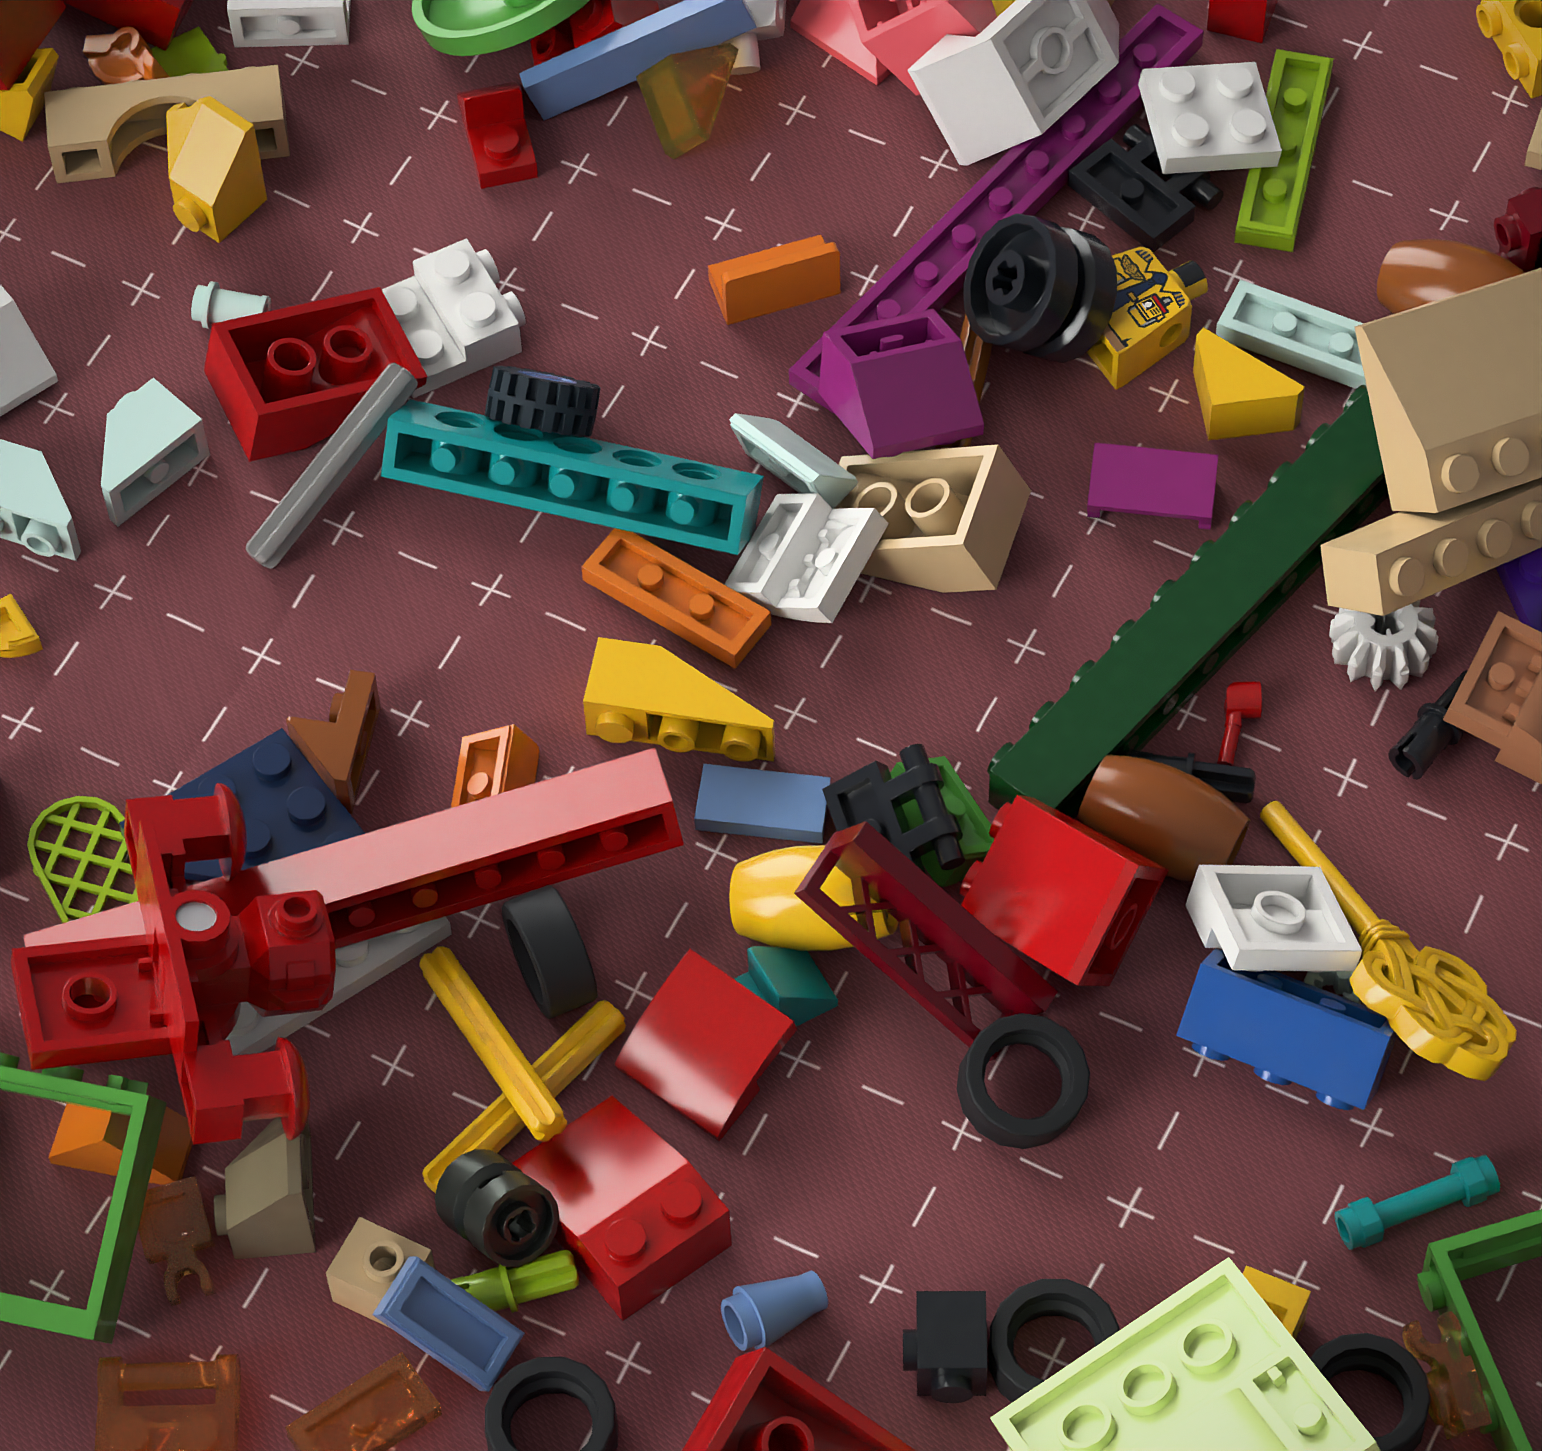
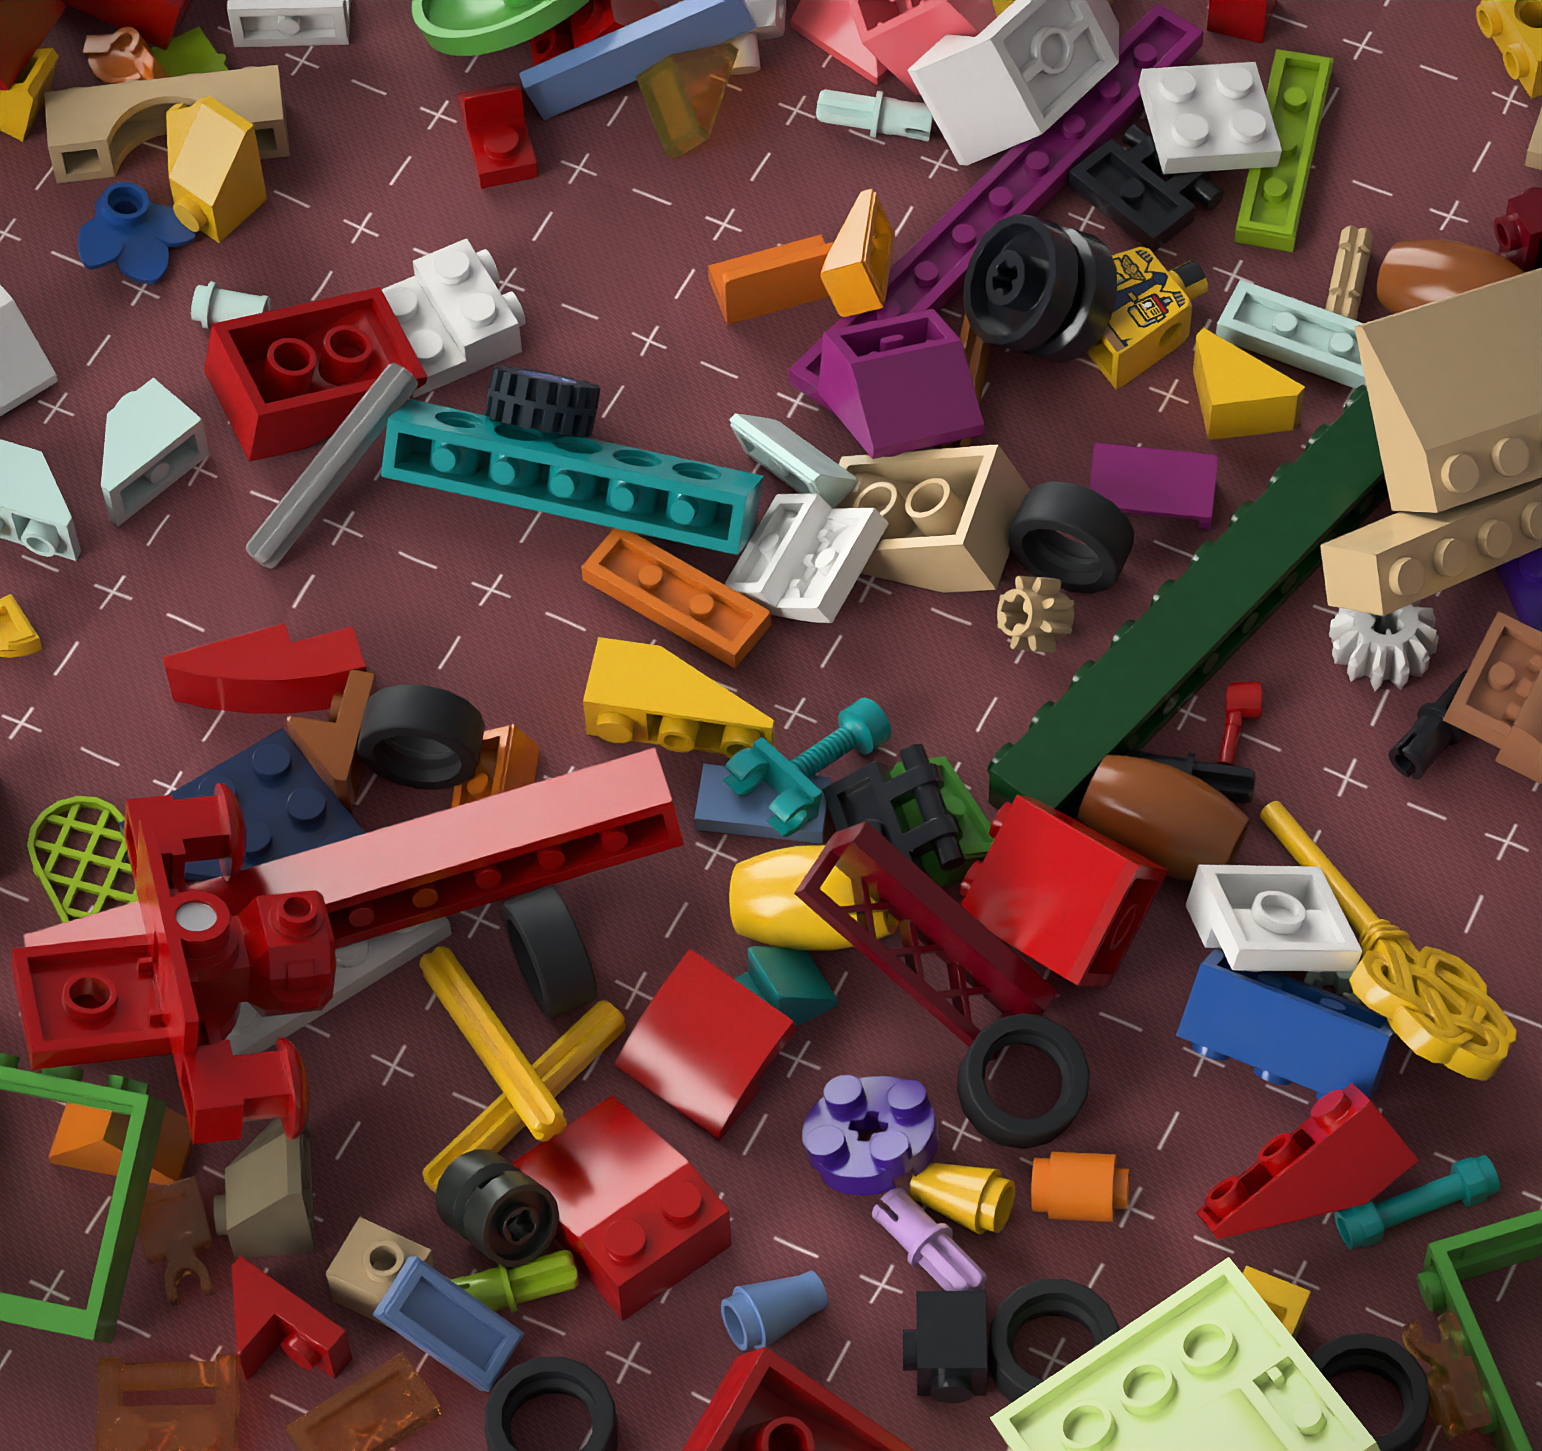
(131, 234): none -> blue plate
(265, 671): none -> red slope
(275, 1316): none -> red slope
(421, 736): none -> black tyre
(860, 258): none -> light orange slope
(861, 728): none -> teal bar
(864, 1104): none -> plate
(875, 113): none -> light aqua axle
(928, 1243): none -> lavender axle
(966, 1195): none -> yellow cone
(1035, 614): none -> tan gear
(1079, 514): none -> black tyre
(1079, 1186): none -> orange brick
(1322, 1167): none -> red slope
(1349, 272): none -> tan axle

